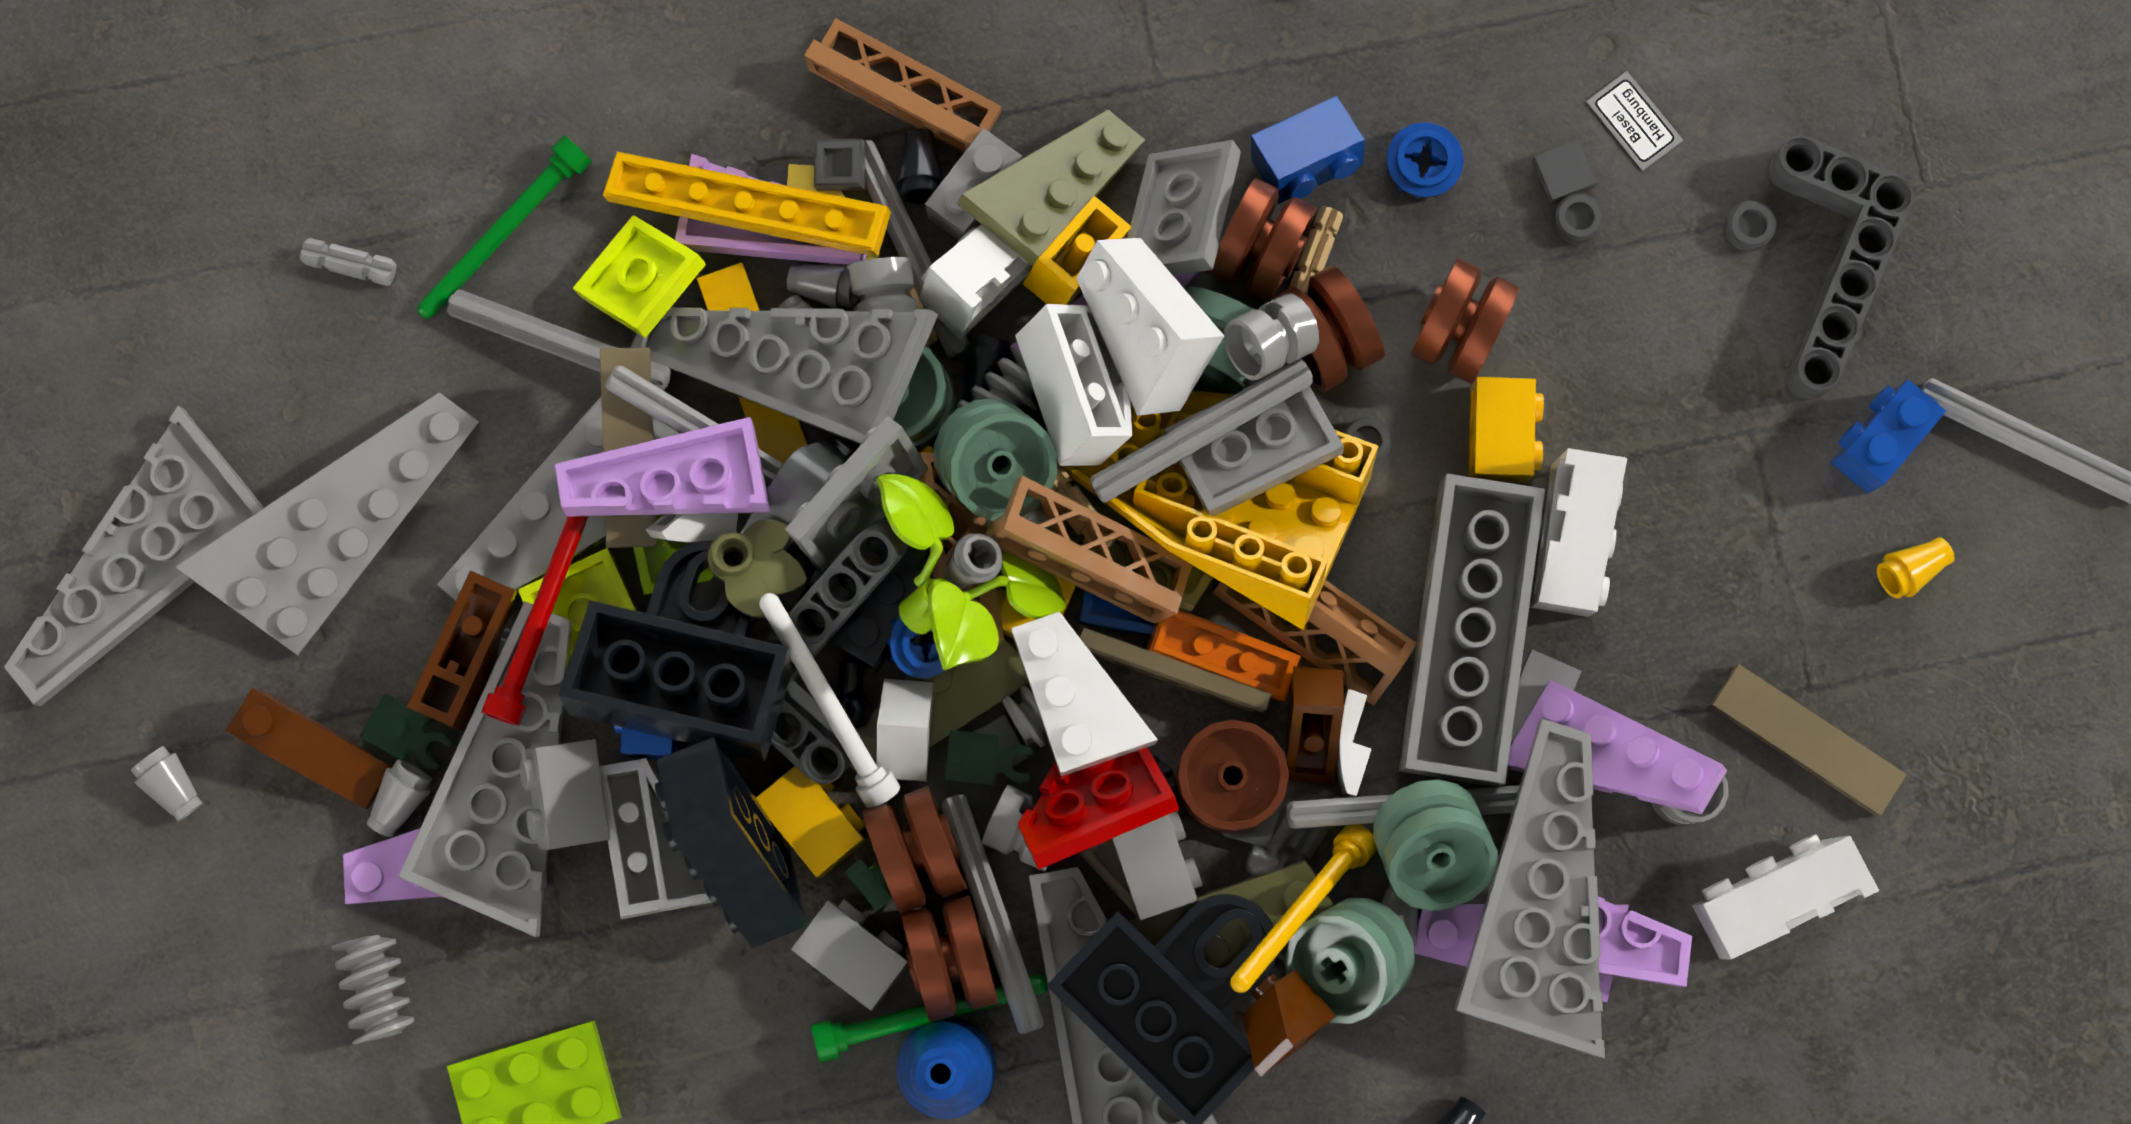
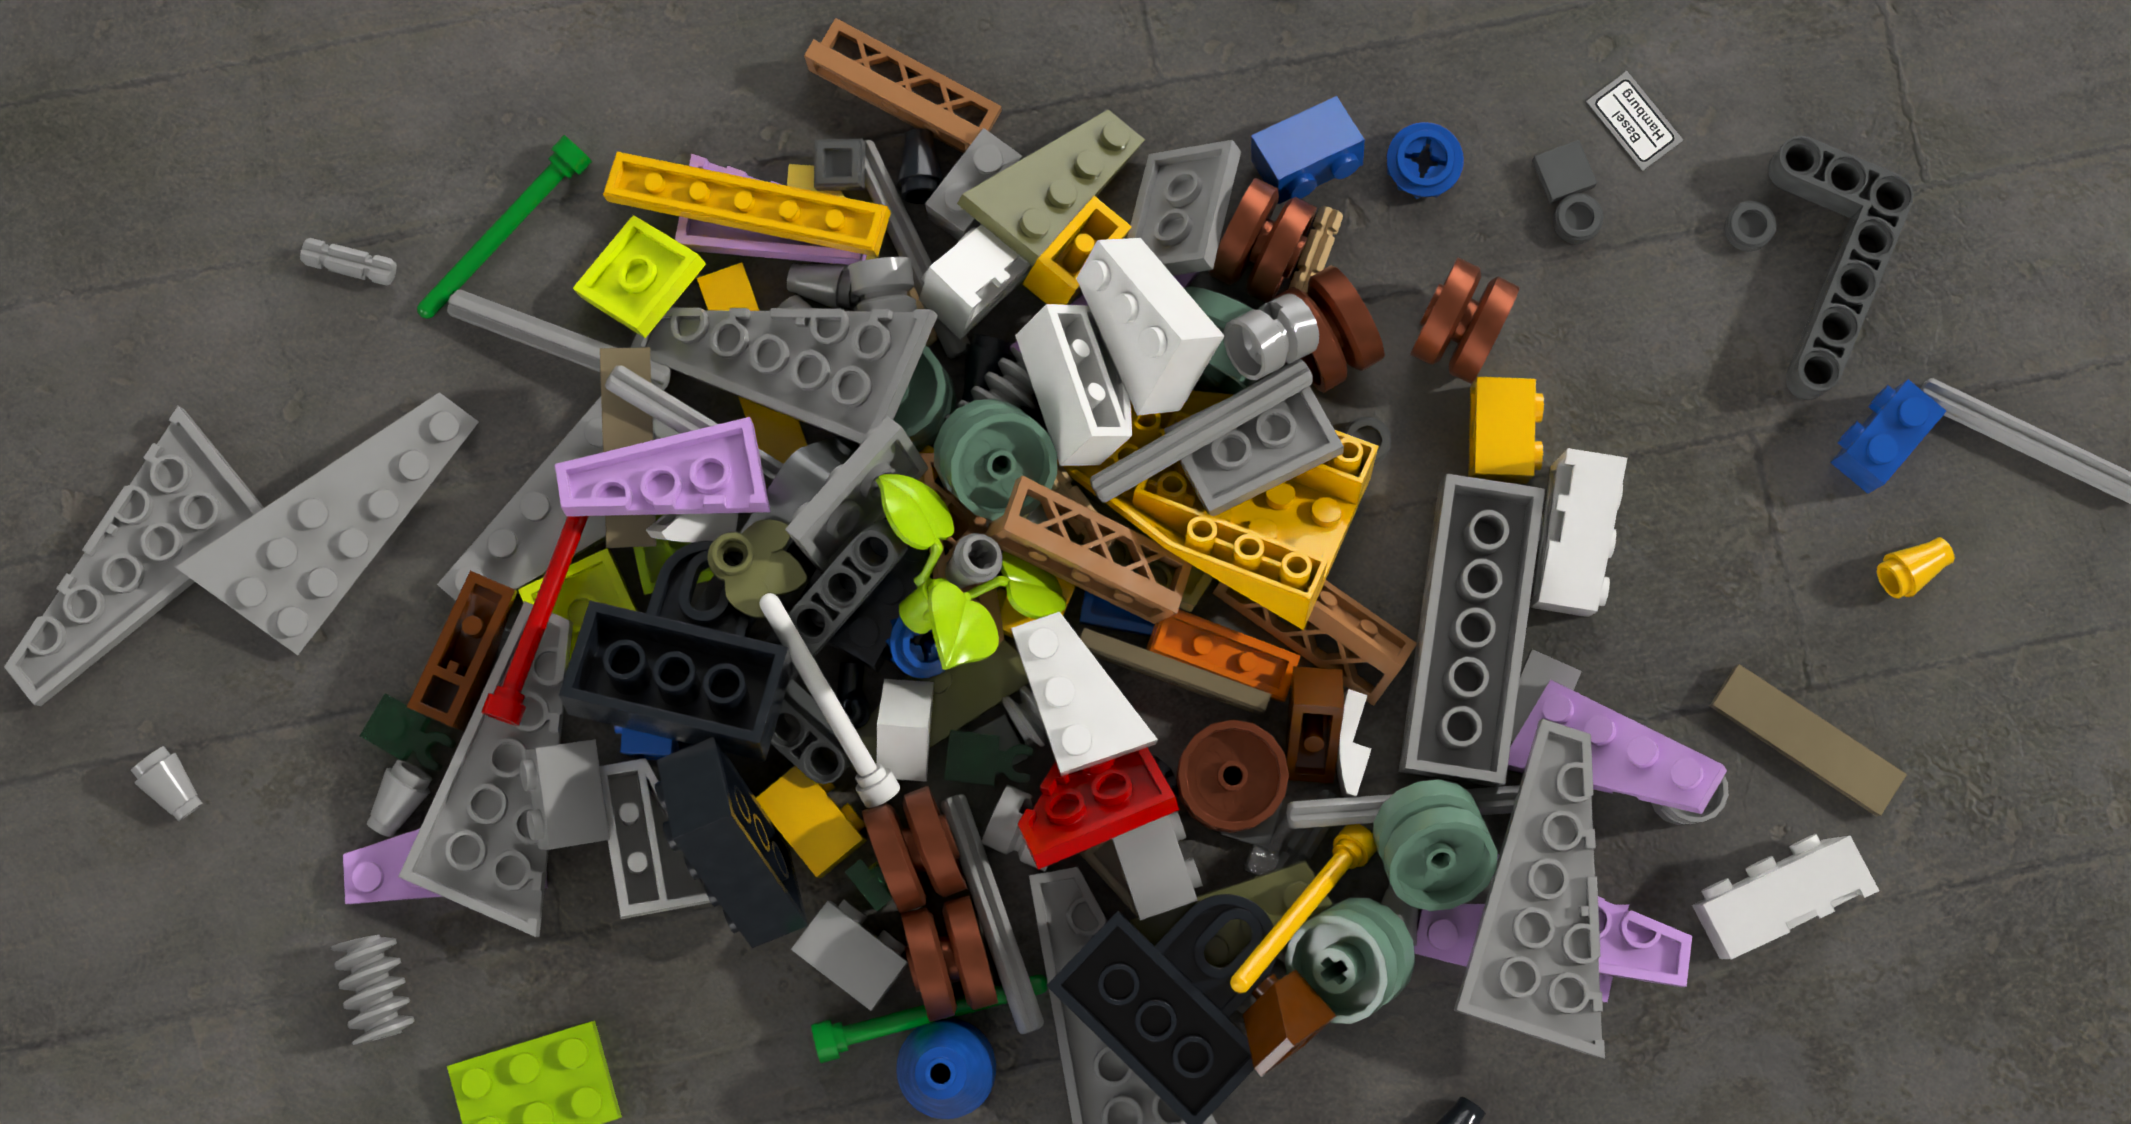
(308, 747): reddish brown slope -> none

